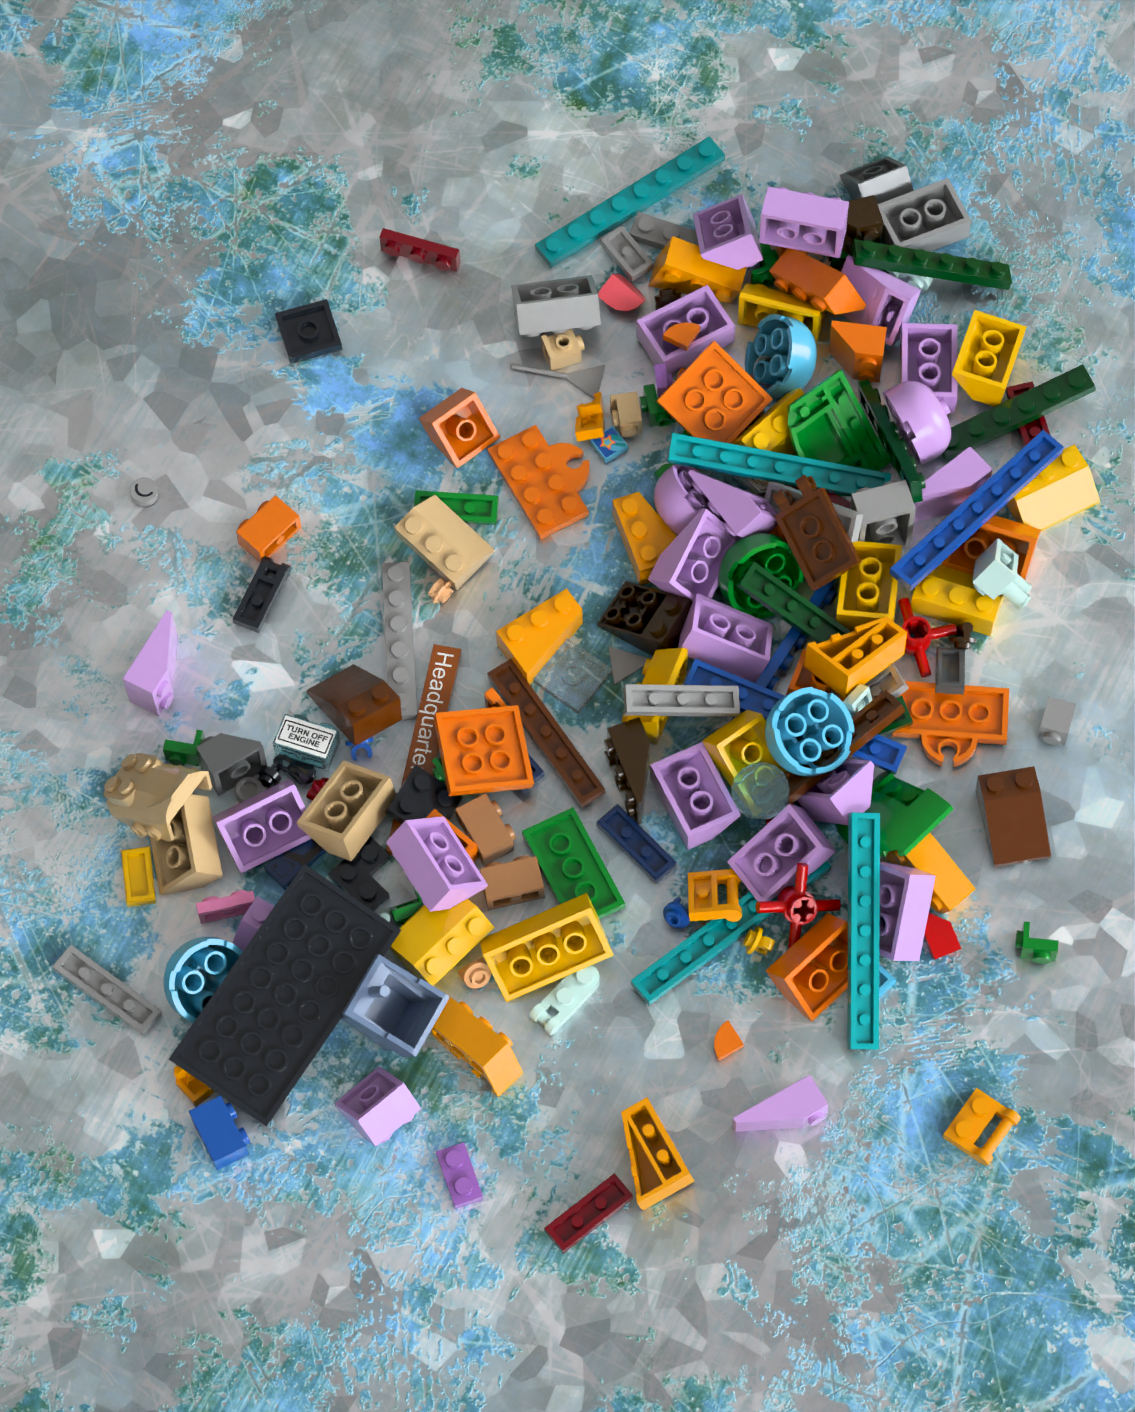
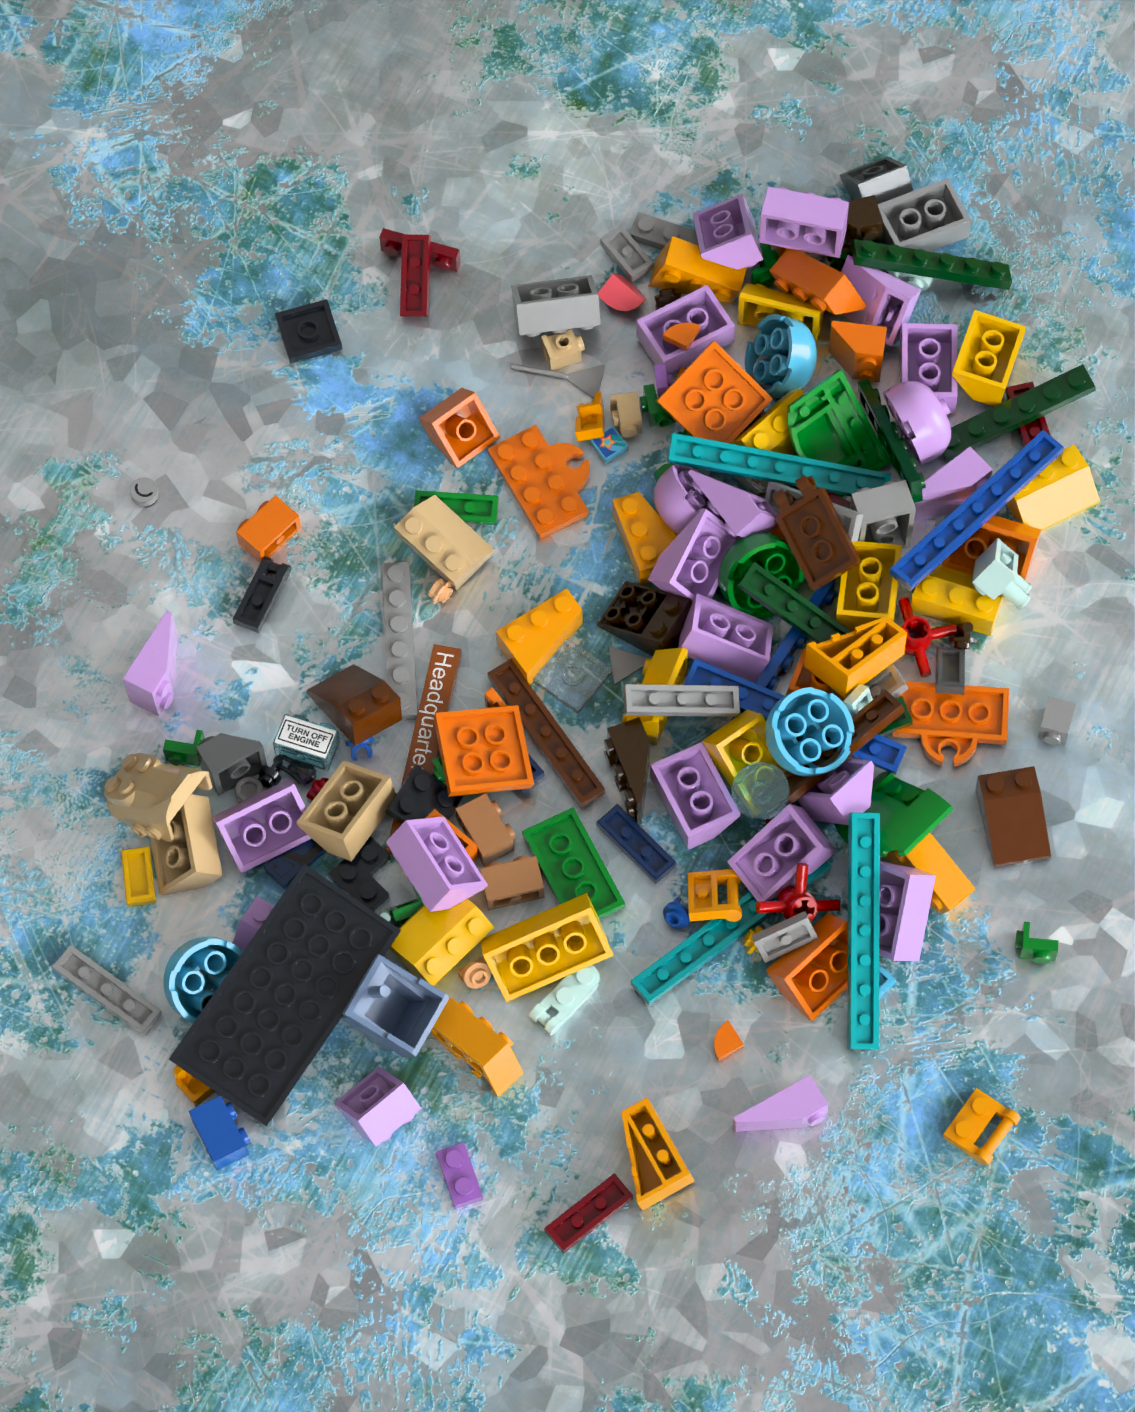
(218, 908): bright pink plate -> none
(415, 275): none -> dark red plate
(629, 202): teal plate -> none
(785, 937): none -> light grey plate
(940, 937): red slope -> none

